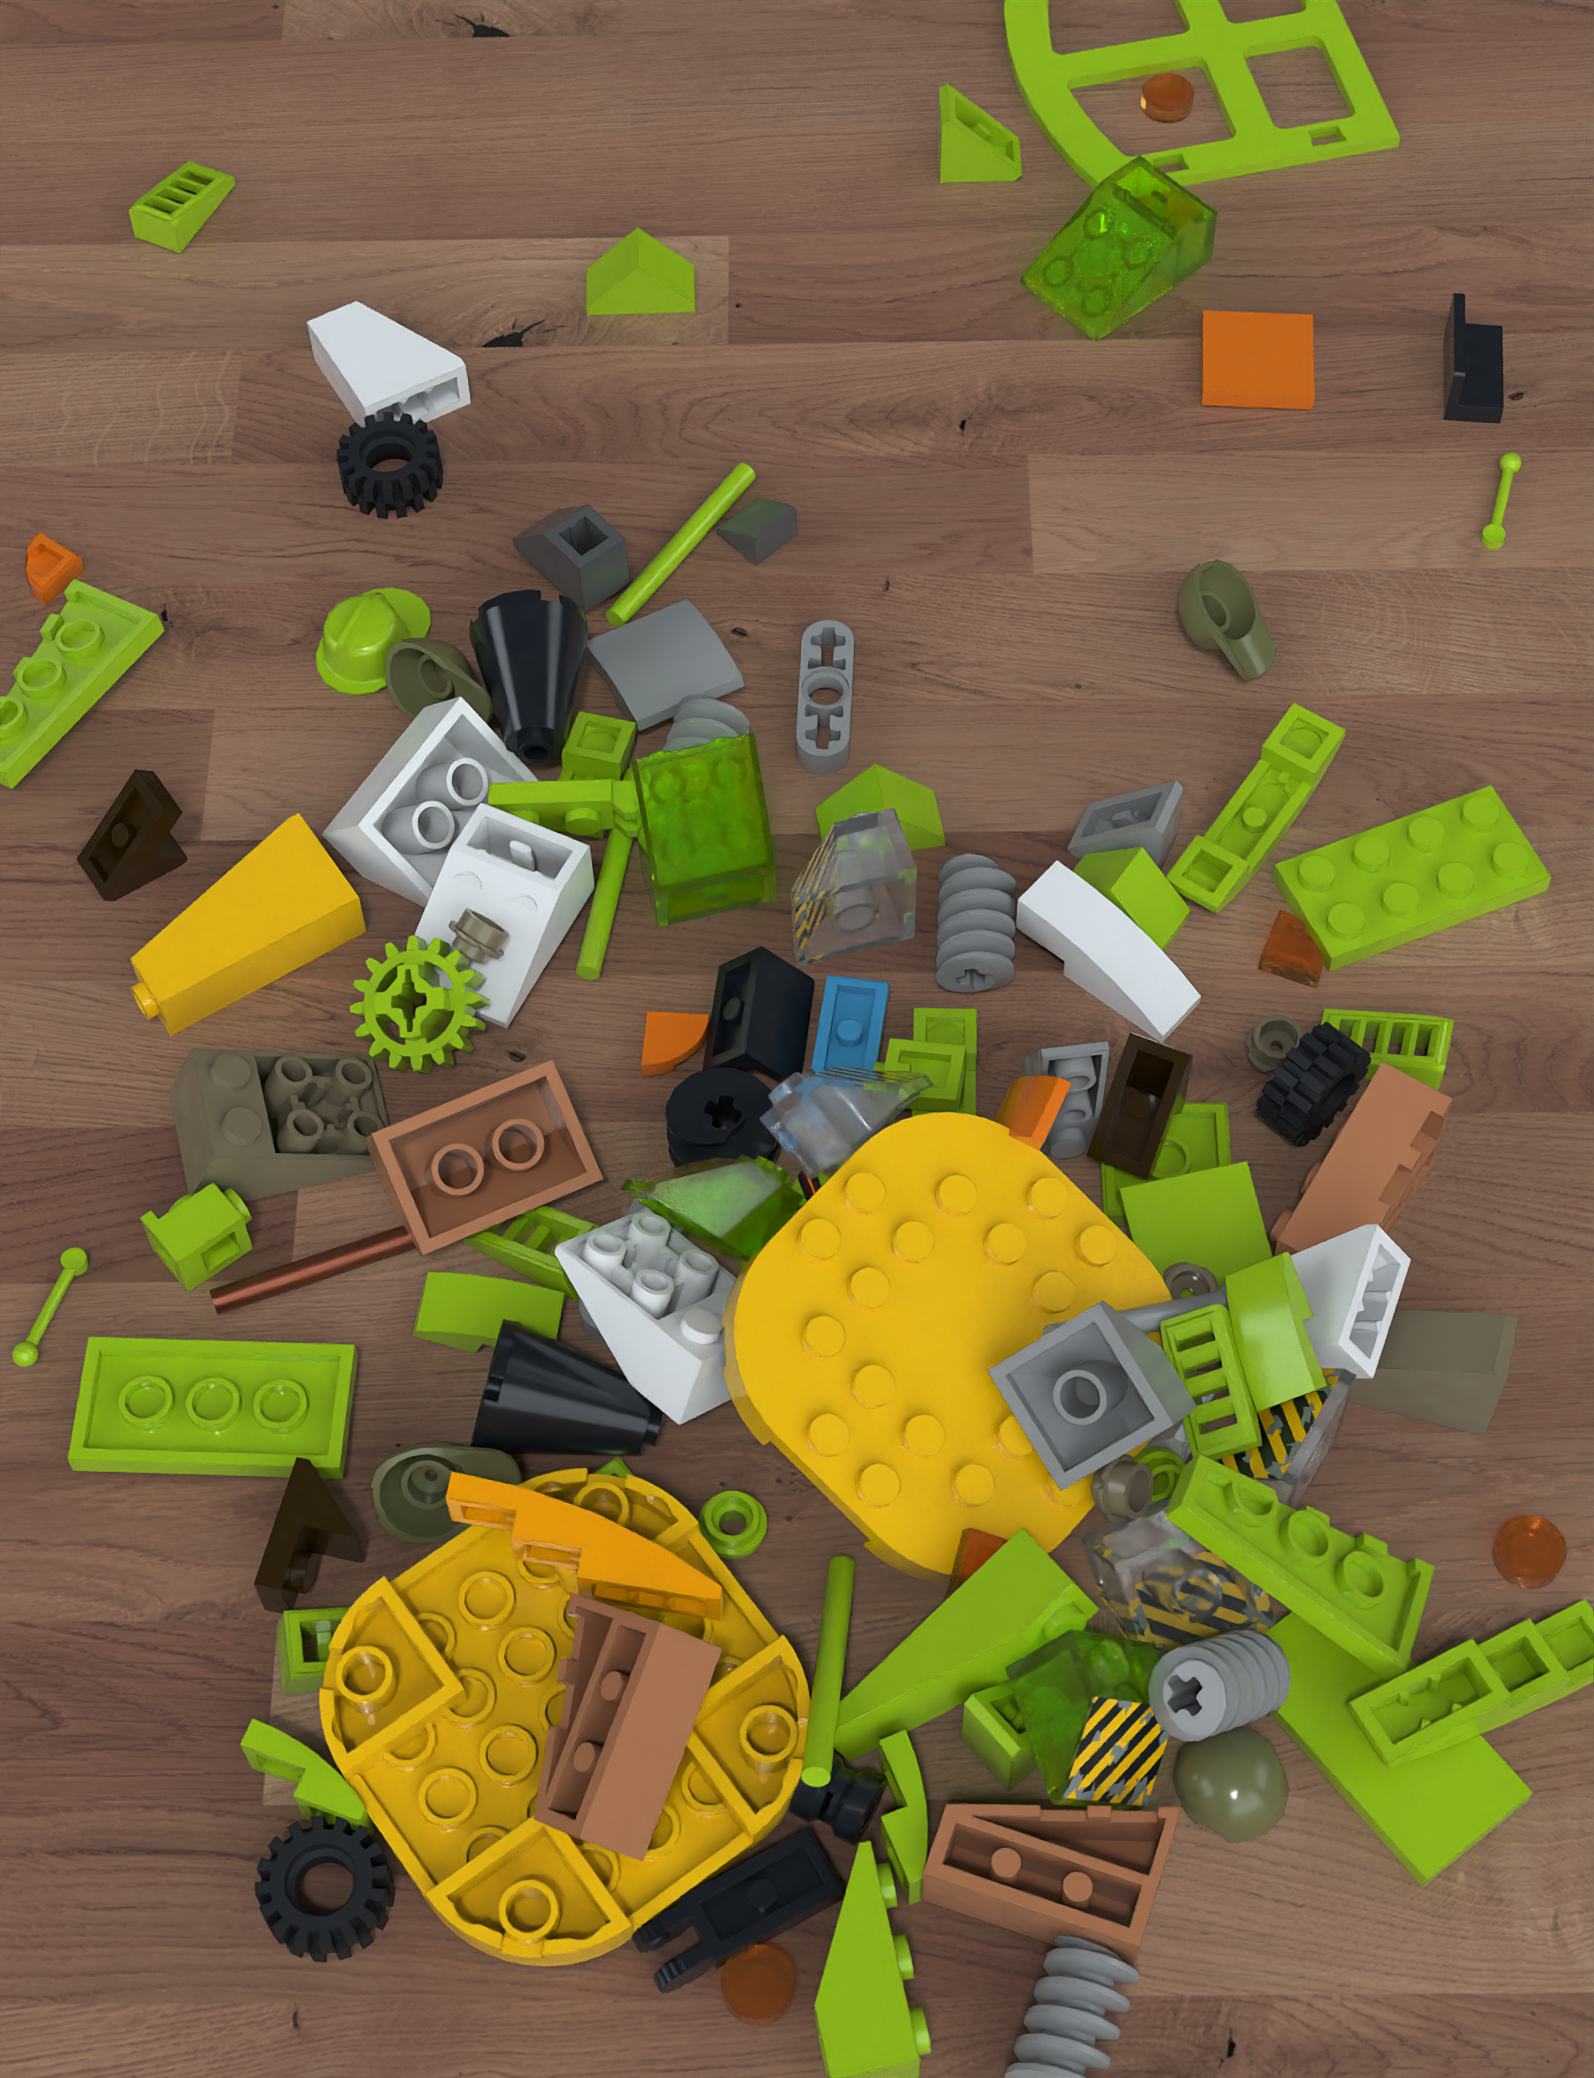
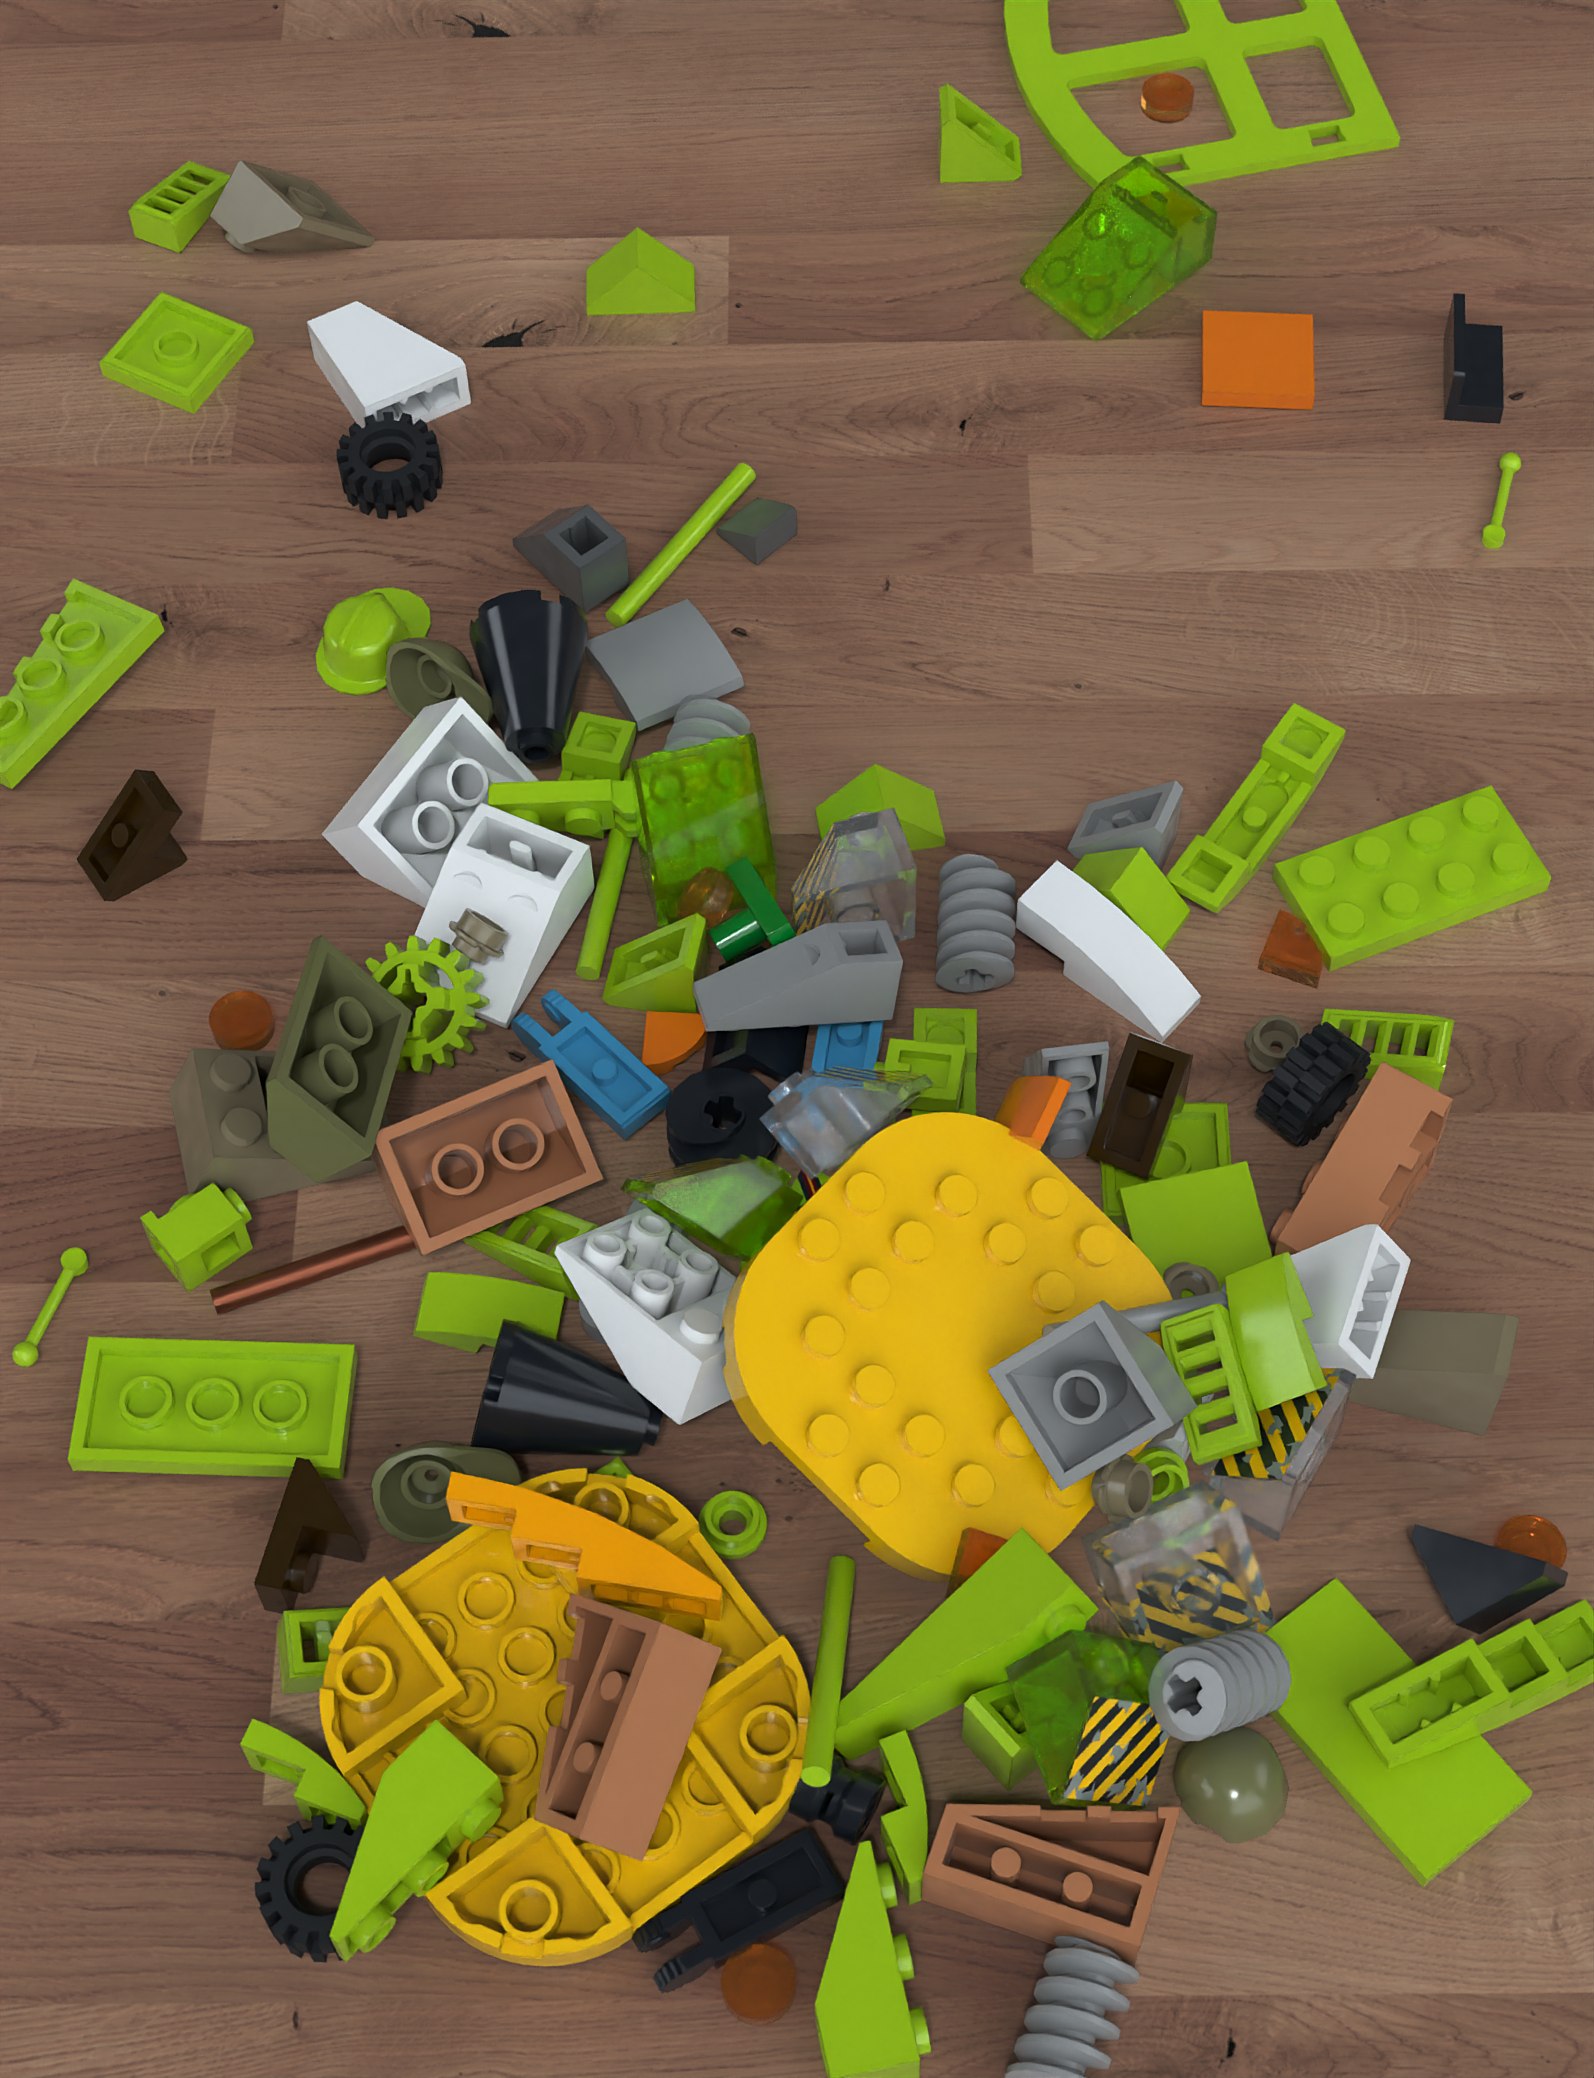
(50, 567): orange tile -> none
(177, 352): none -> lime tile
(242, 1021): none -> clear orange tile
(248, 929): yellow slope -> none
(283, 214): none -> dark tan slope
(333, 1065): none -> olive slope
(418, 1818): none -> lime slope
(595, 1065): none -> dark azure hinge
(660, 968): none -> lime slope
(708, 895): none -> clear orange tile
(754, 924): none -> green tile
(813, 979): none -> light grey slope
(835, 716): light grey beam -> none
(1225, 616): olive cap -> none
(1324, 1576): lime wing -> none
(1483, 1581): none -> black slope

